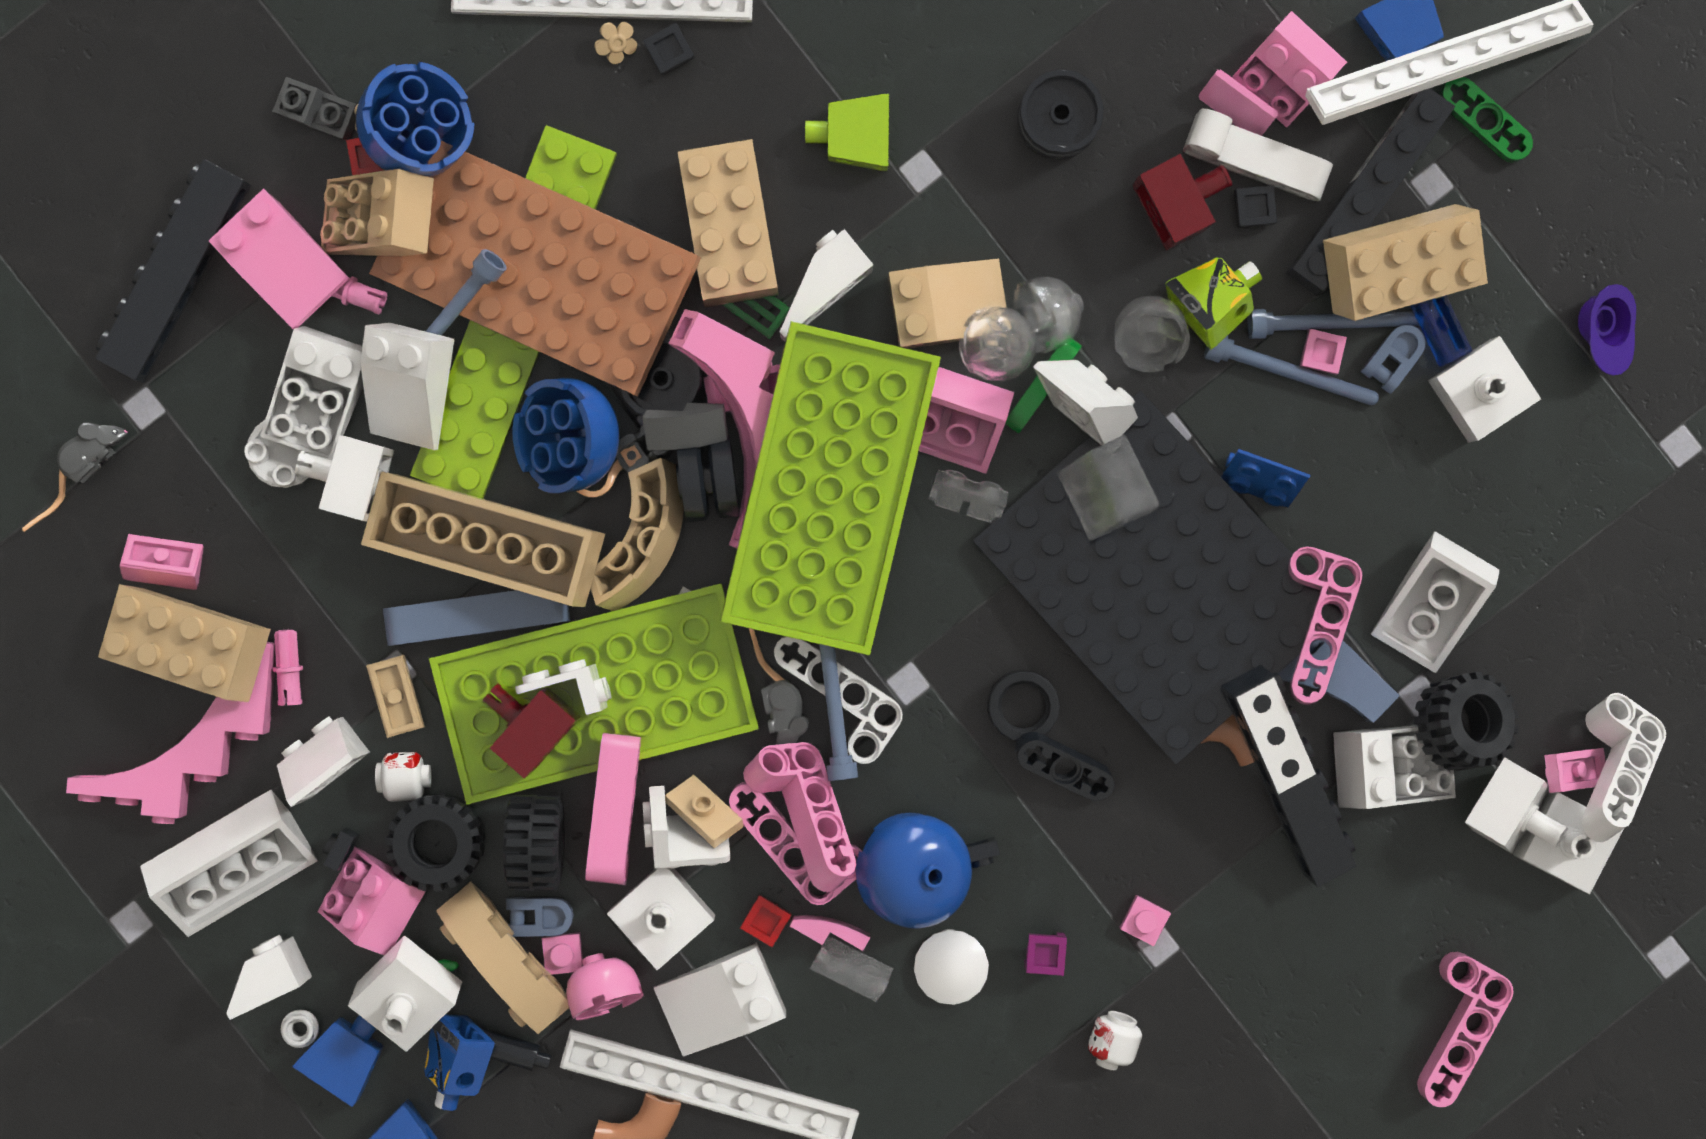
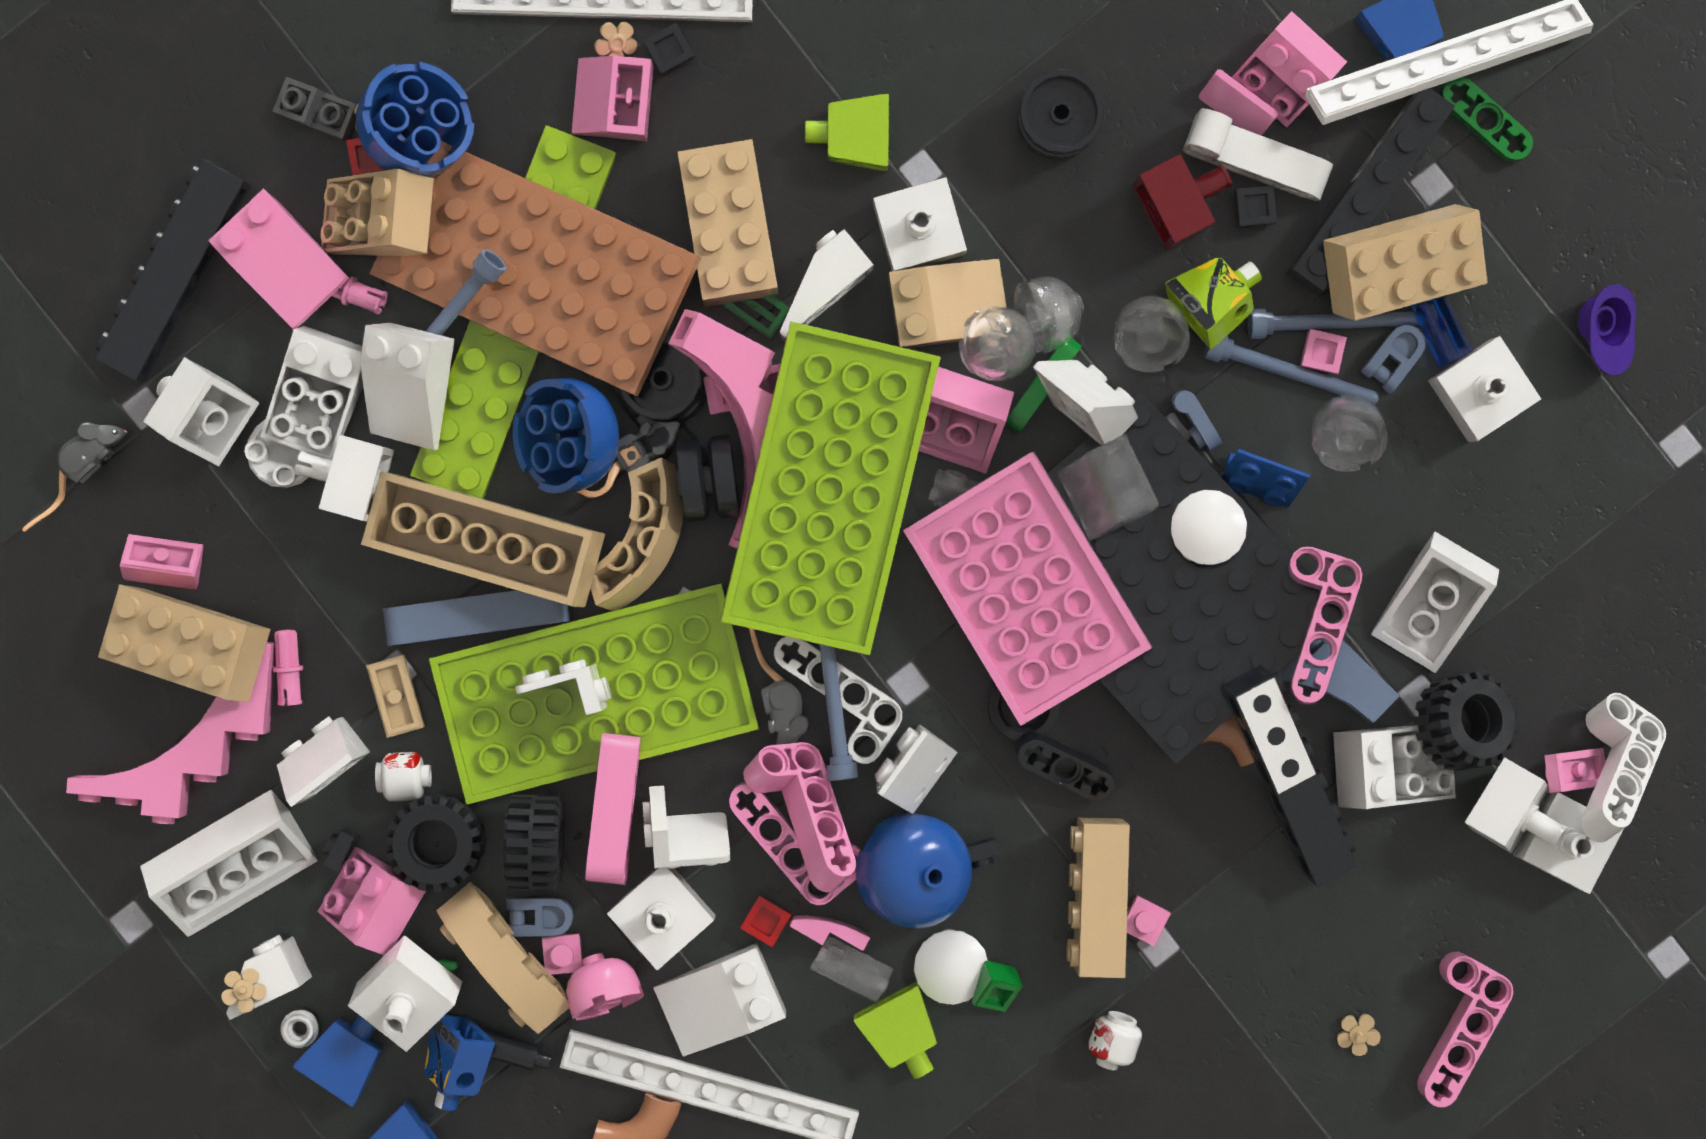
(200, 411): none -> white brick
(243, 989): none -> tan plant
(531, 728): dark red brick -> none
(613, 97): none -> bright pink slope
(693, 427): dark grey slope -> none
(704, 811): tan plate -> none
(900, 1029): none -> lime torso
(914, 769): none -> white slope
(919, 225): none -> white brick
(996, 986): none -> green slope
(1027, 588): none -> bright pink plate
(1046, 954): magenta panel -> none
(1100, 897): none -> tan brick
(1202, 431): none -> sand blue plate
(1208, 527): none -> white dish
(1348, 433): none -> clear cylinder
(1358, 1033): none -> tan plant

